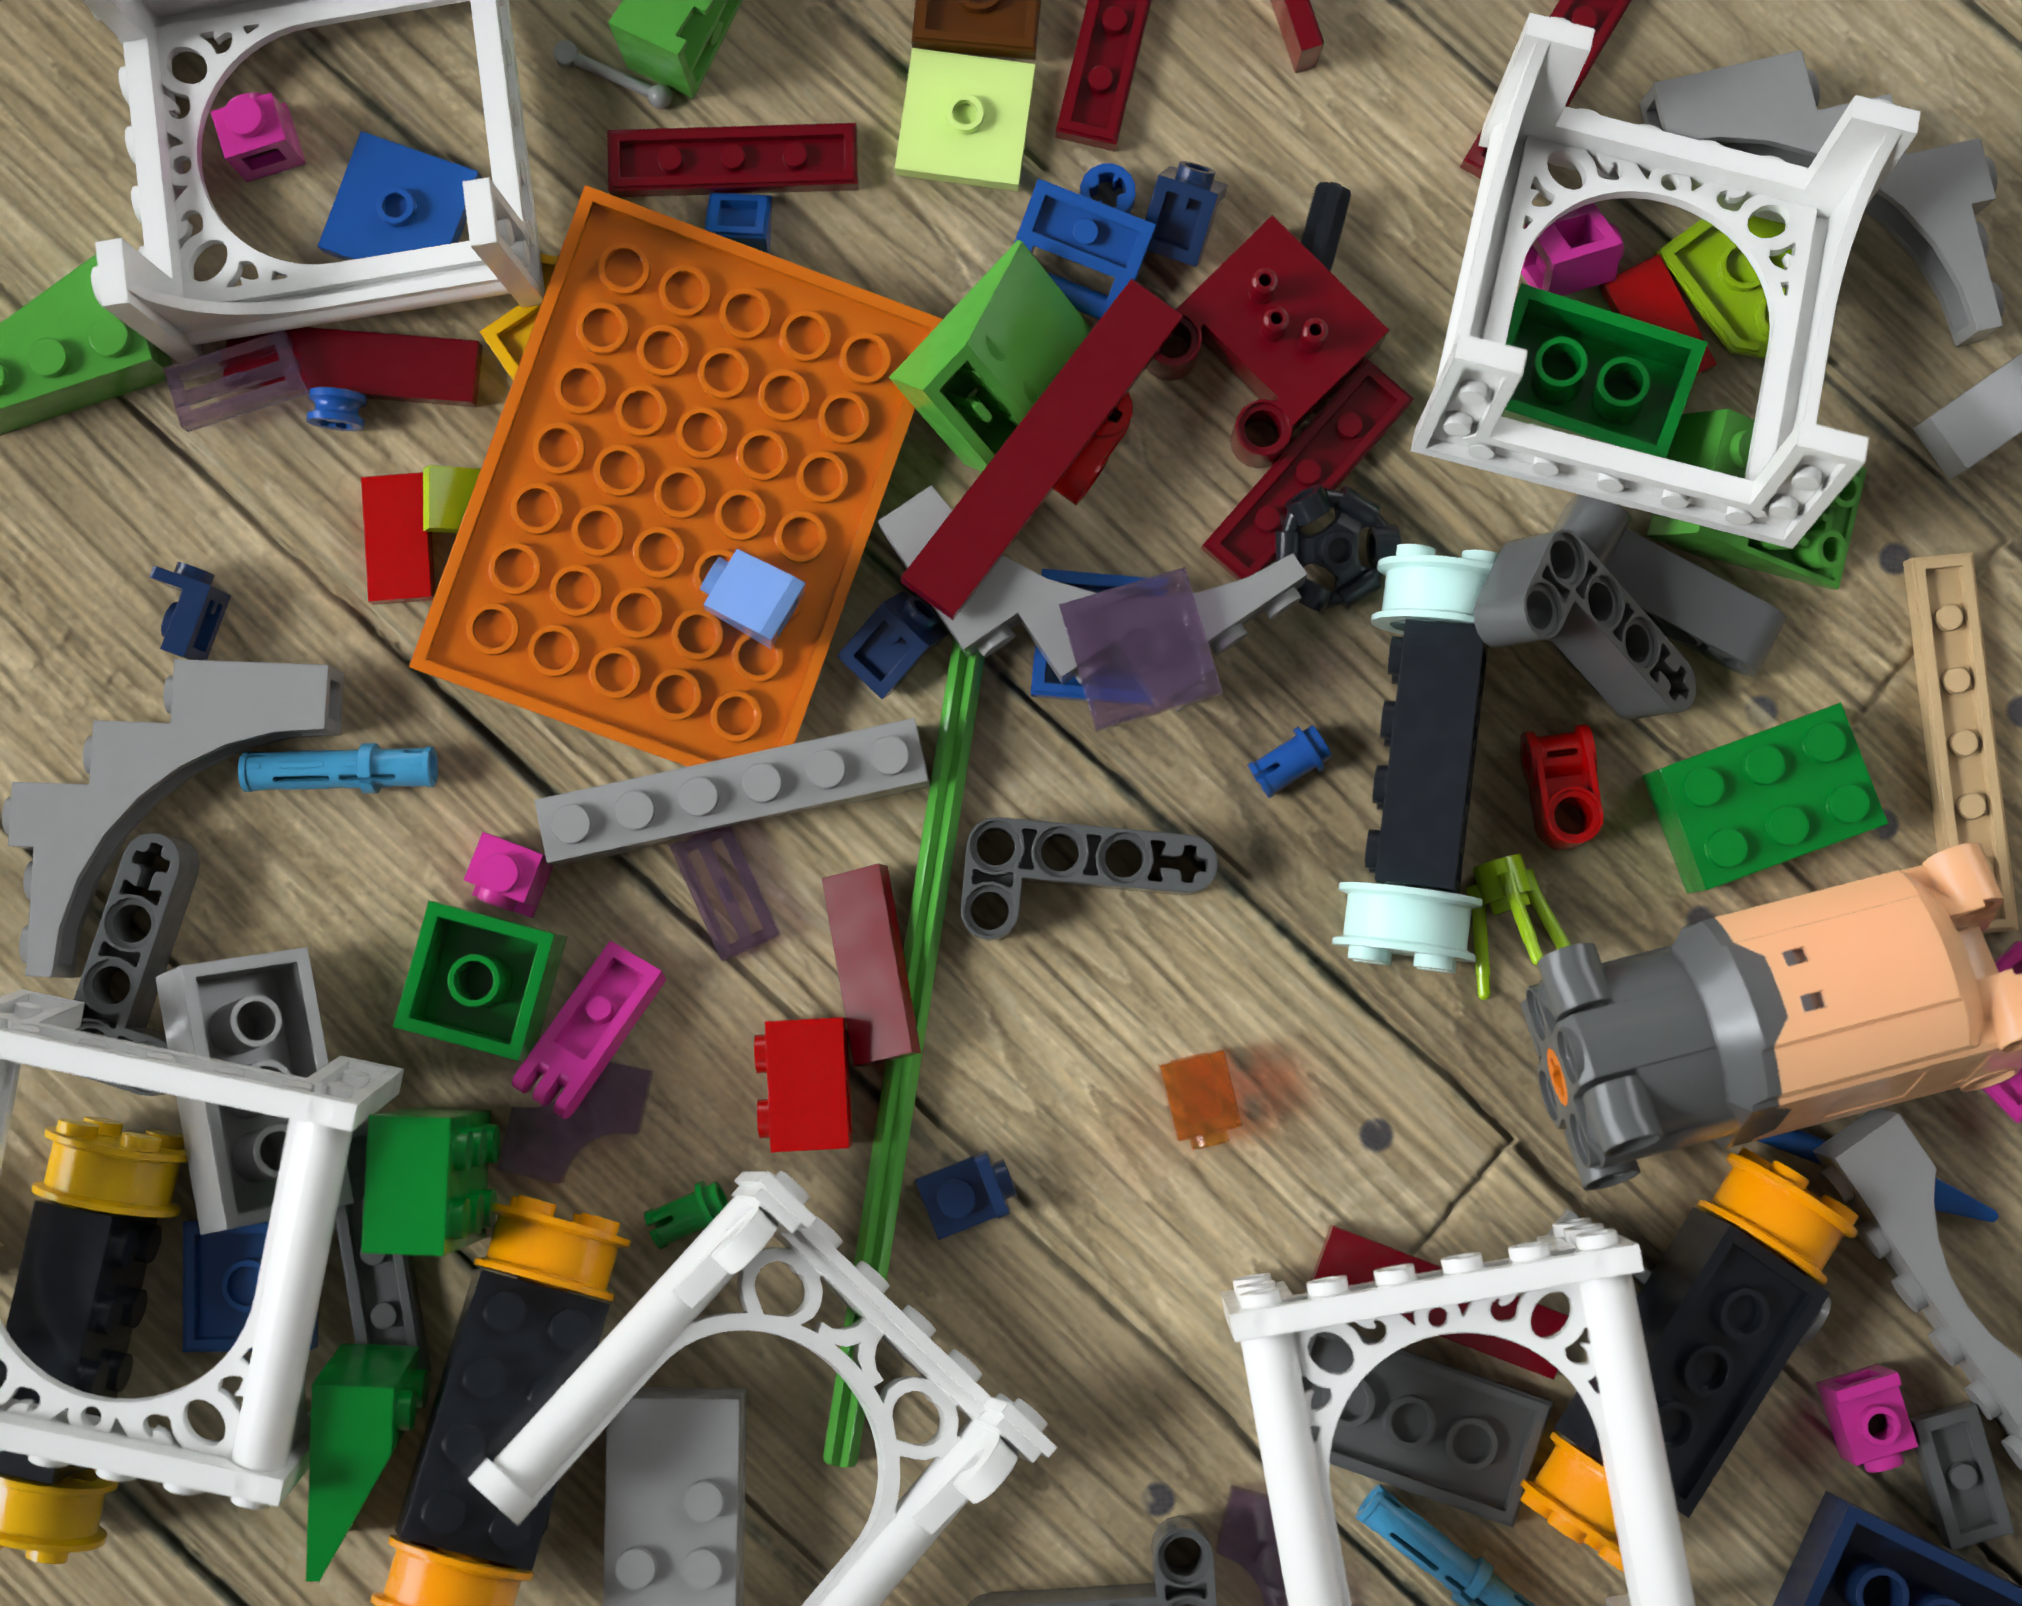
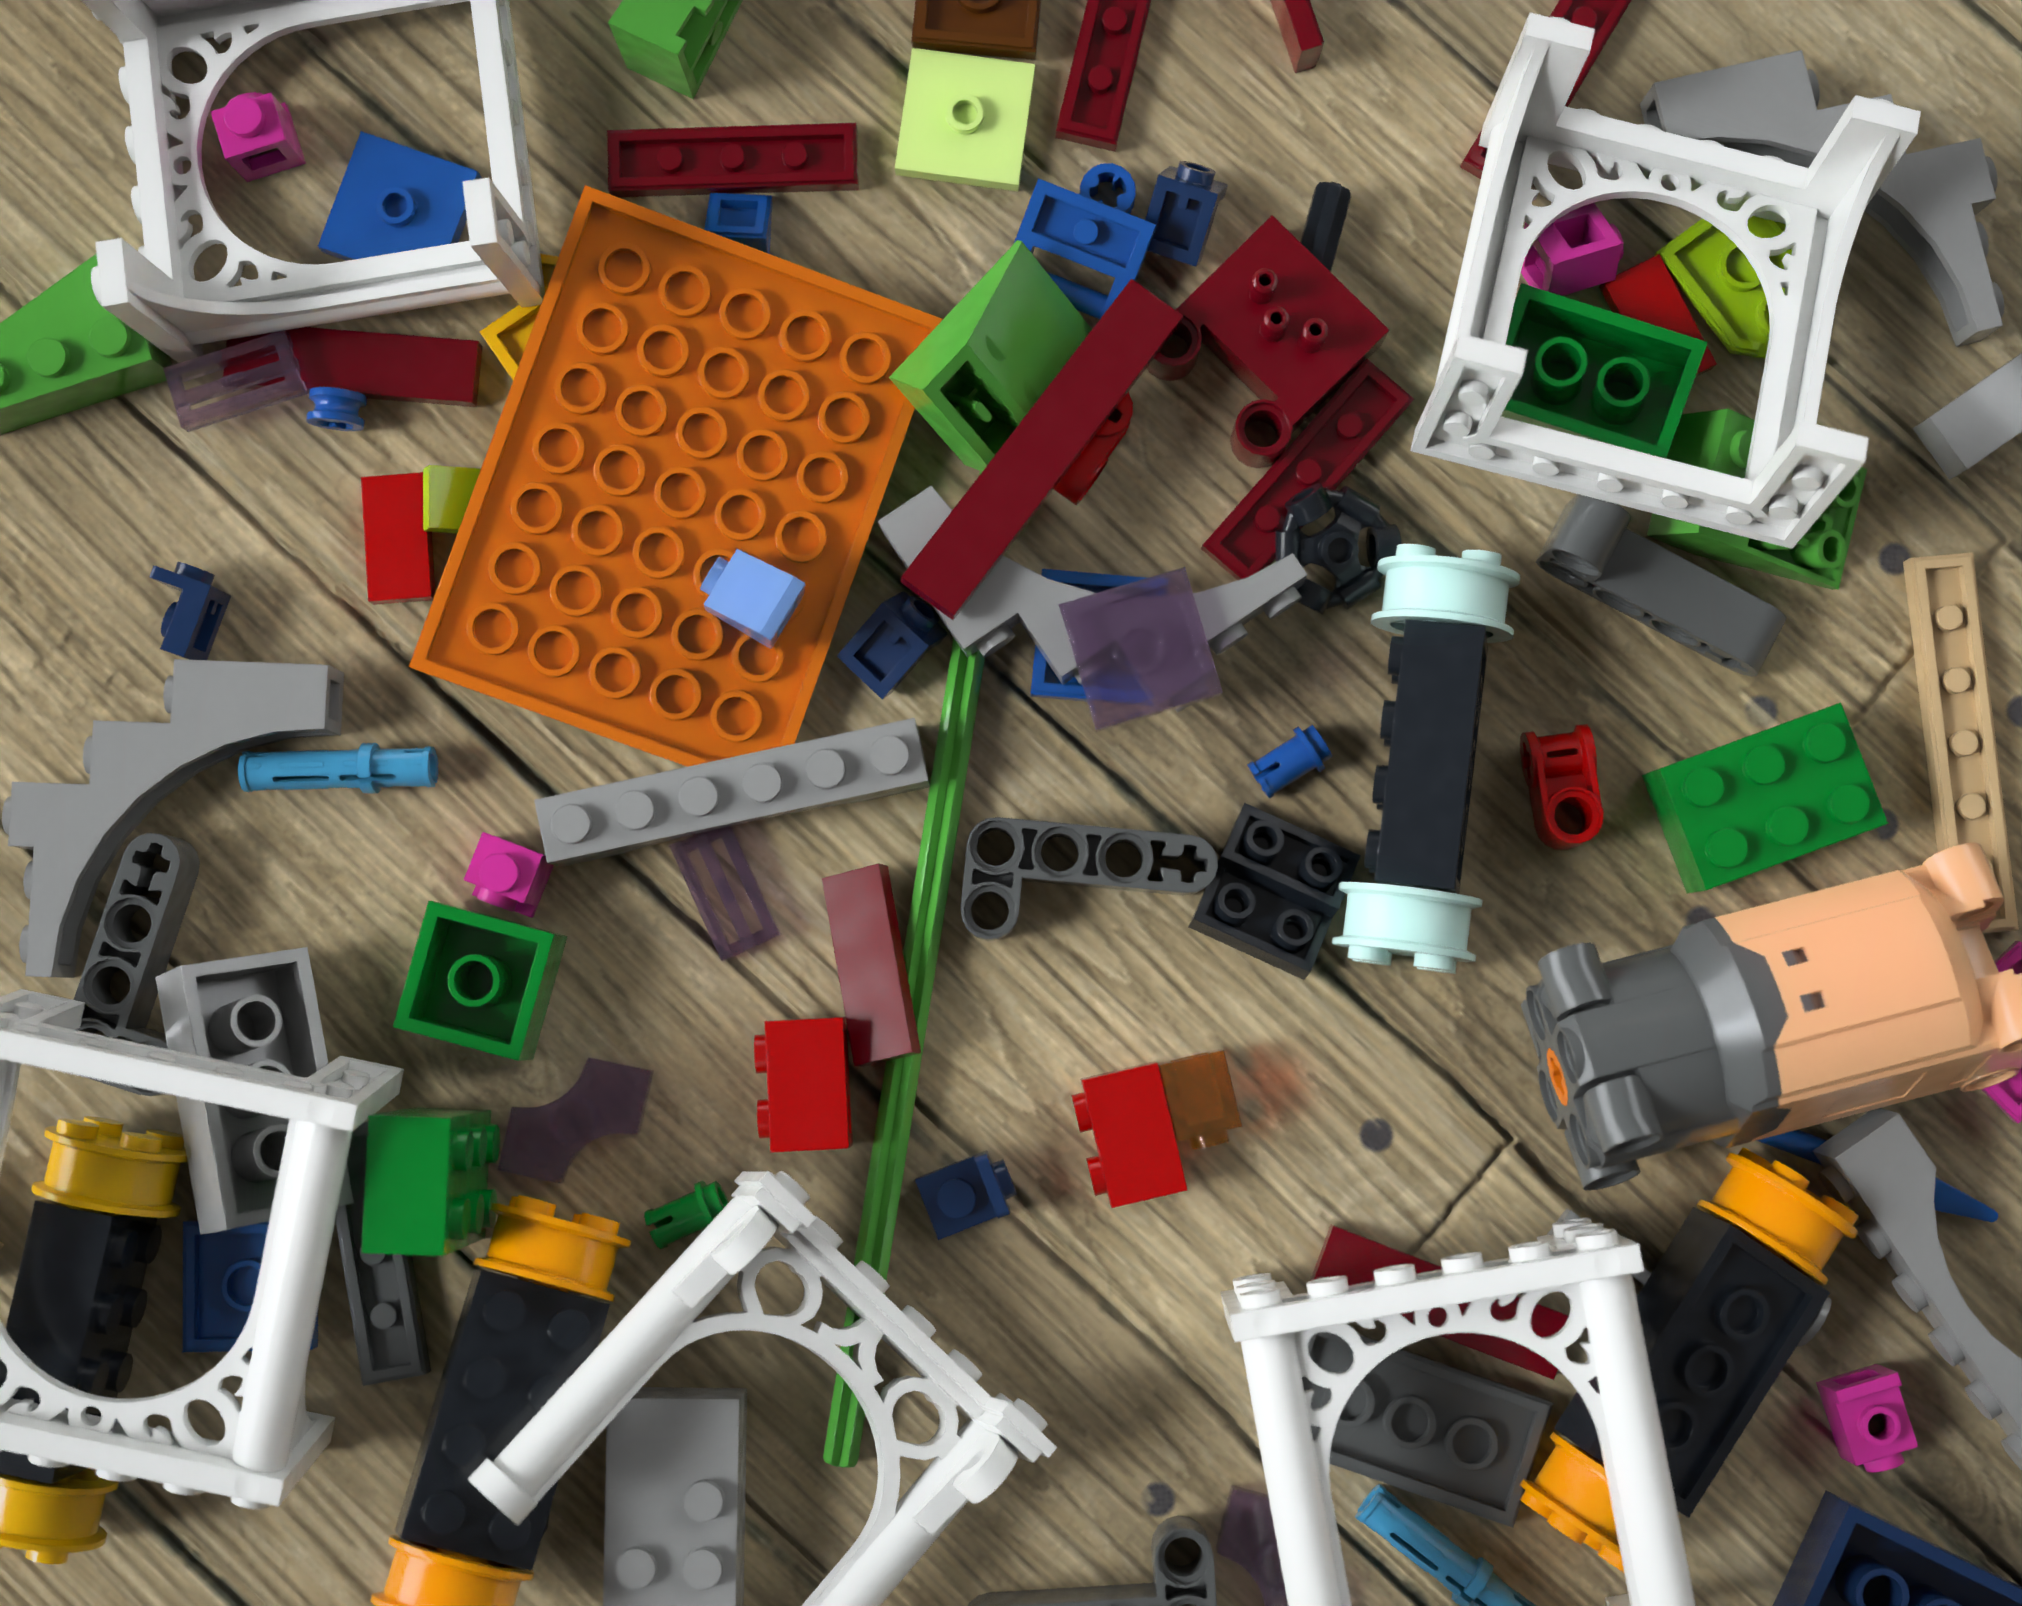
(357, 1419): green slope -> none
(568, 56): light grey hinge -> none
(589, 1029): dark pink hinge -> none
(1131, 1135): none -> red brick
(1274, 891): none -> black slope
(1509, 888): lime plant -> none
(1564, 593): dark grey beam -> none
(1960, 1476): dark grey plate -> none

